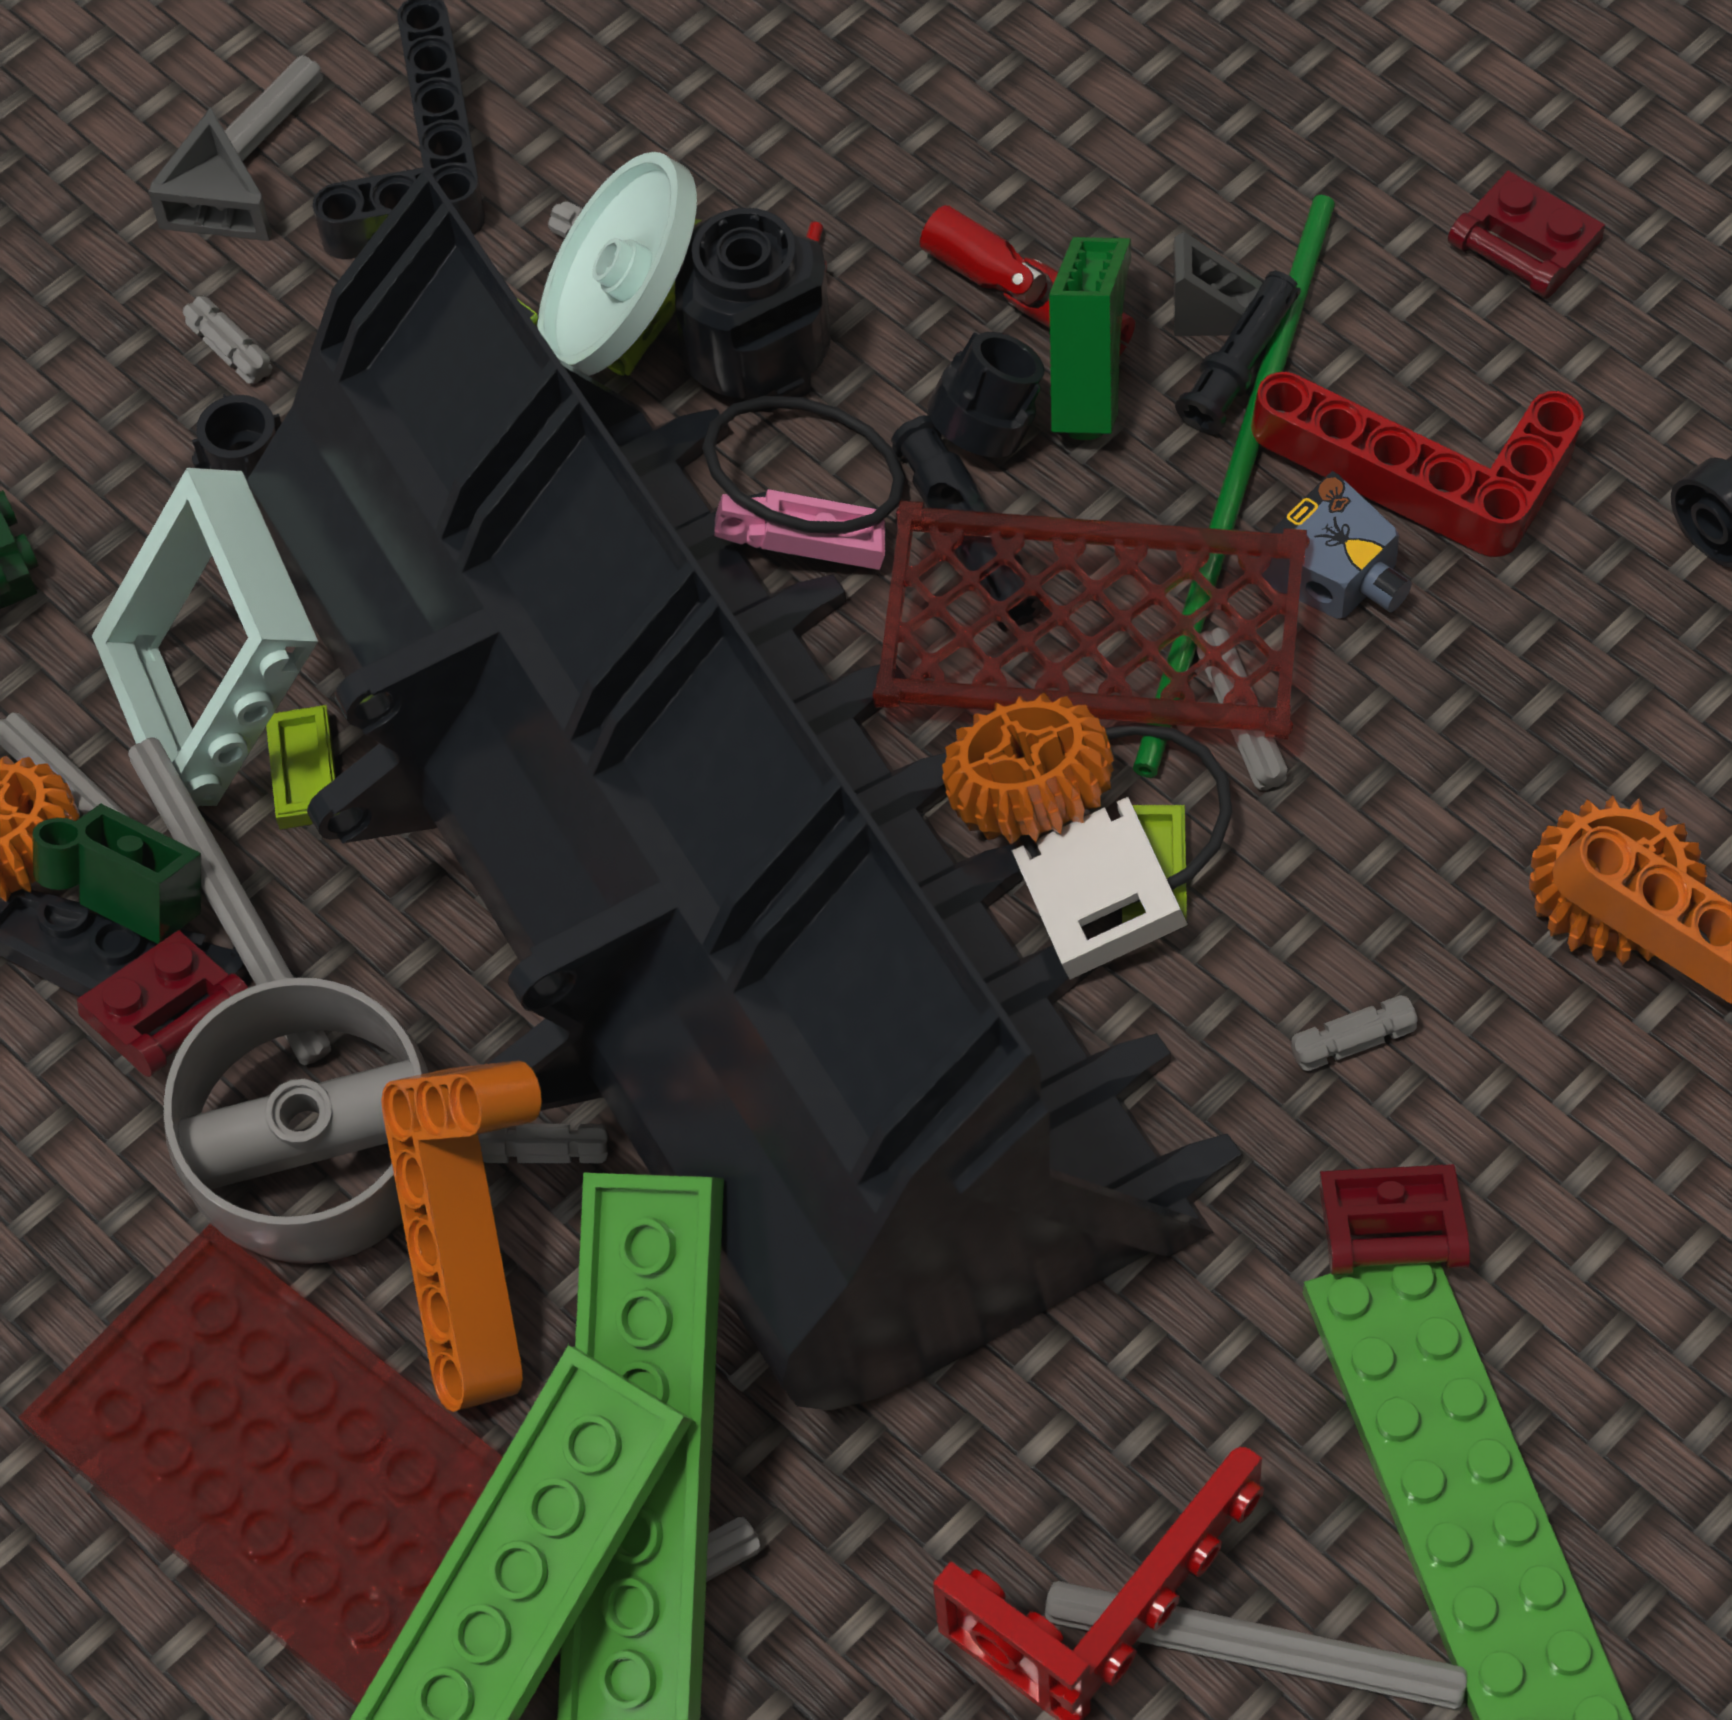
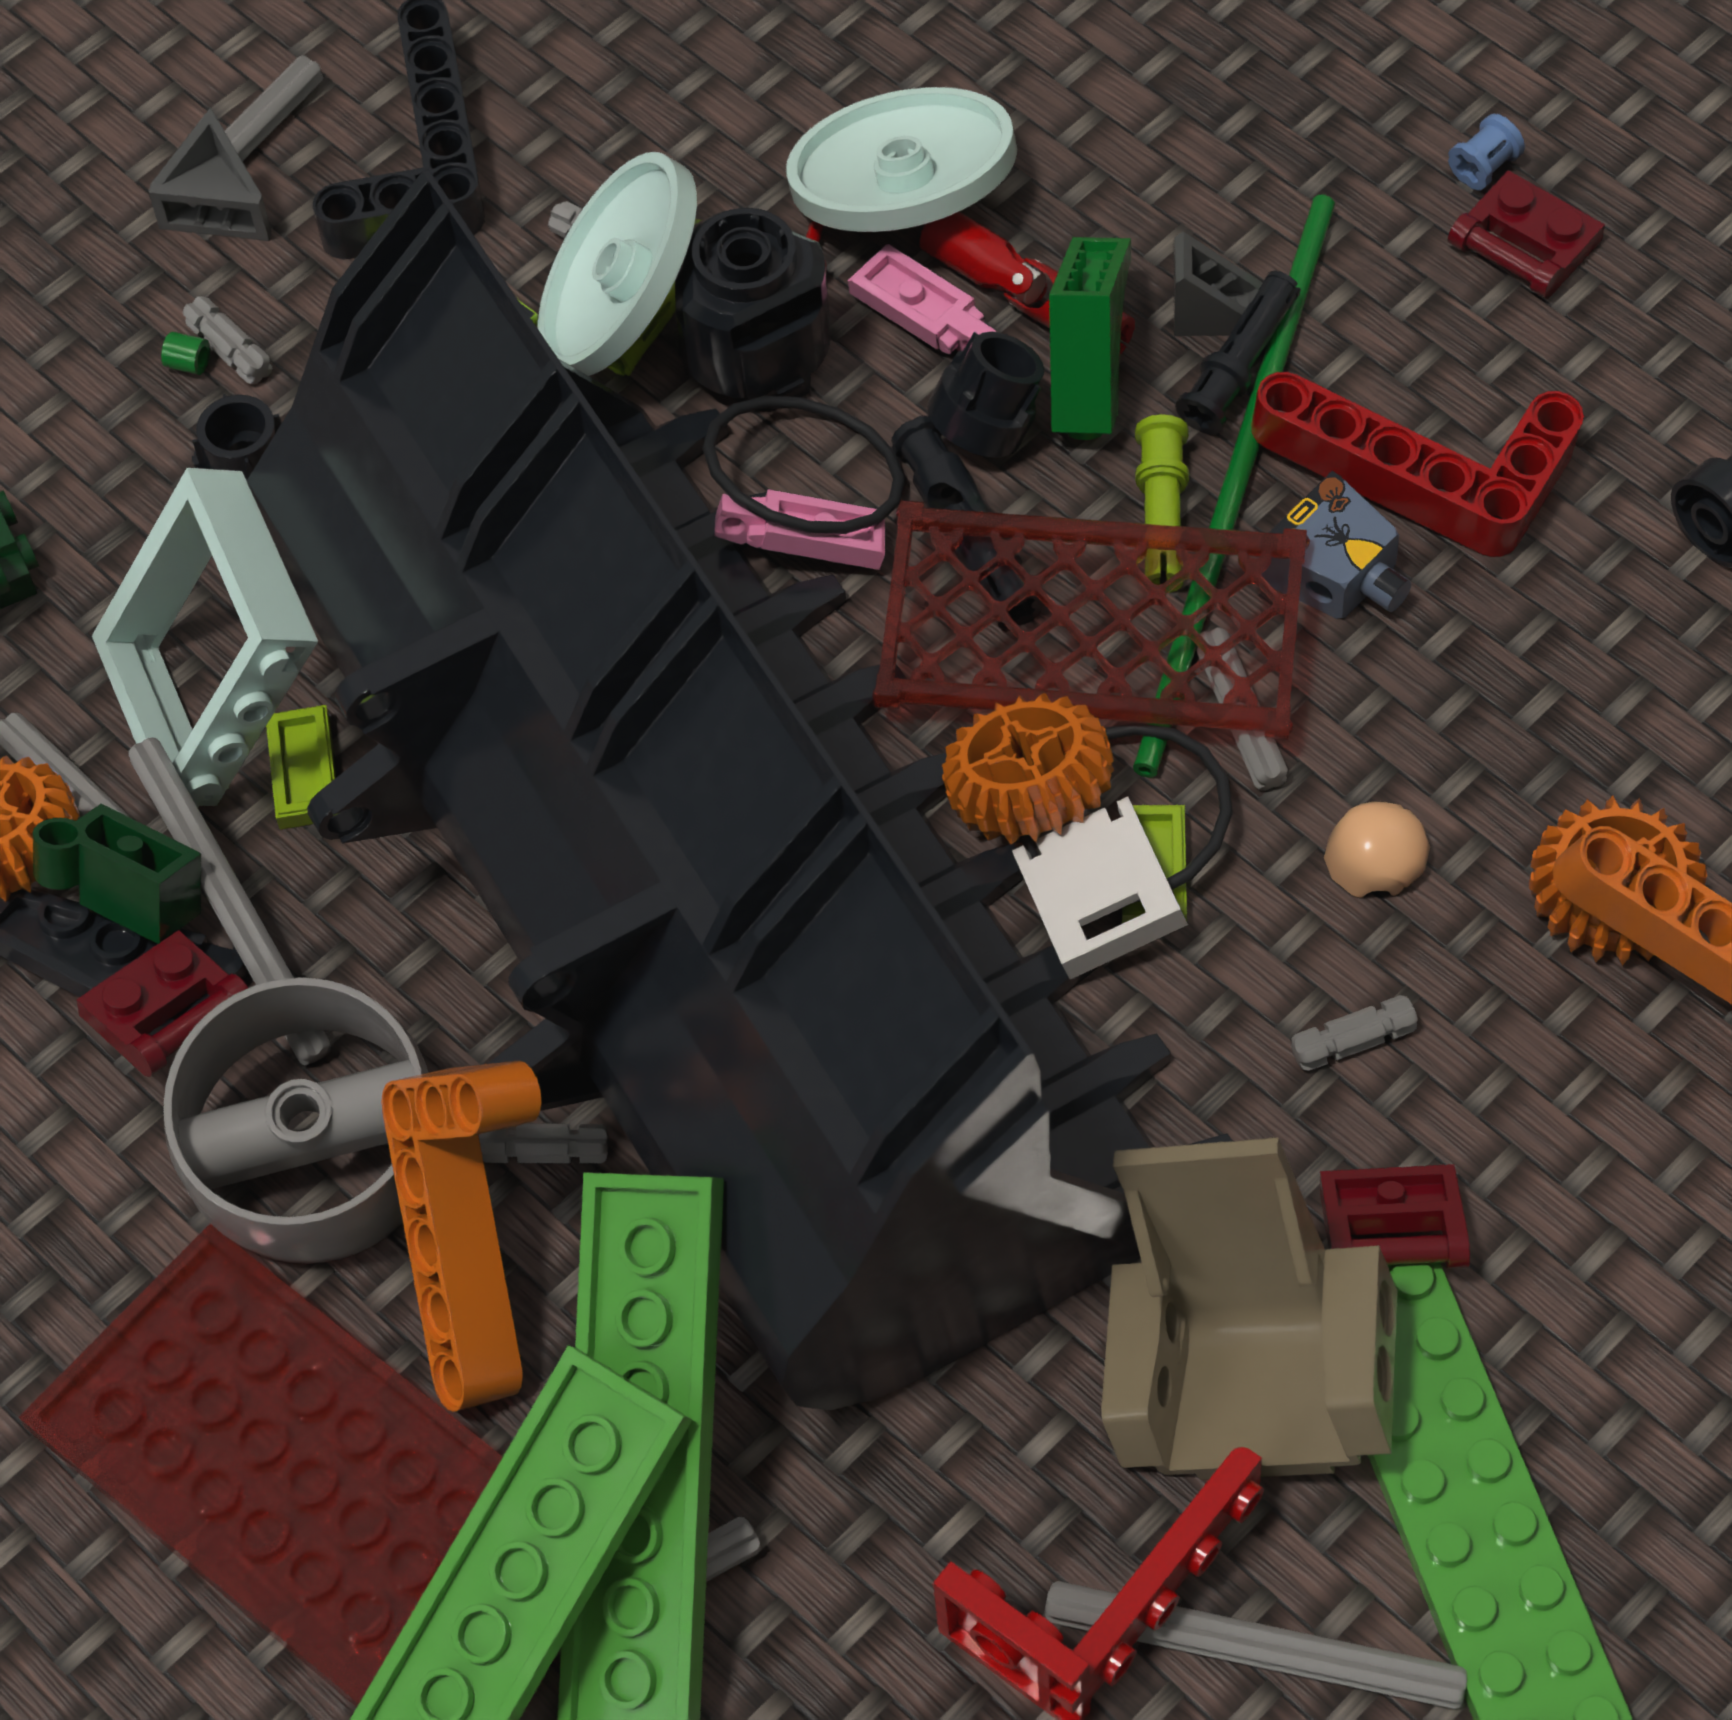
(185, 353): none -> green piece
(901, 159): none -> light aqua dish
(918, 300): none -> bright pink hinge
(1162, 480): none -> lime pin
(1242, 1321): none -> dark tan piece
(1377, 849): none -> light nougat hair
(1486, 151): none -> medium blue bush

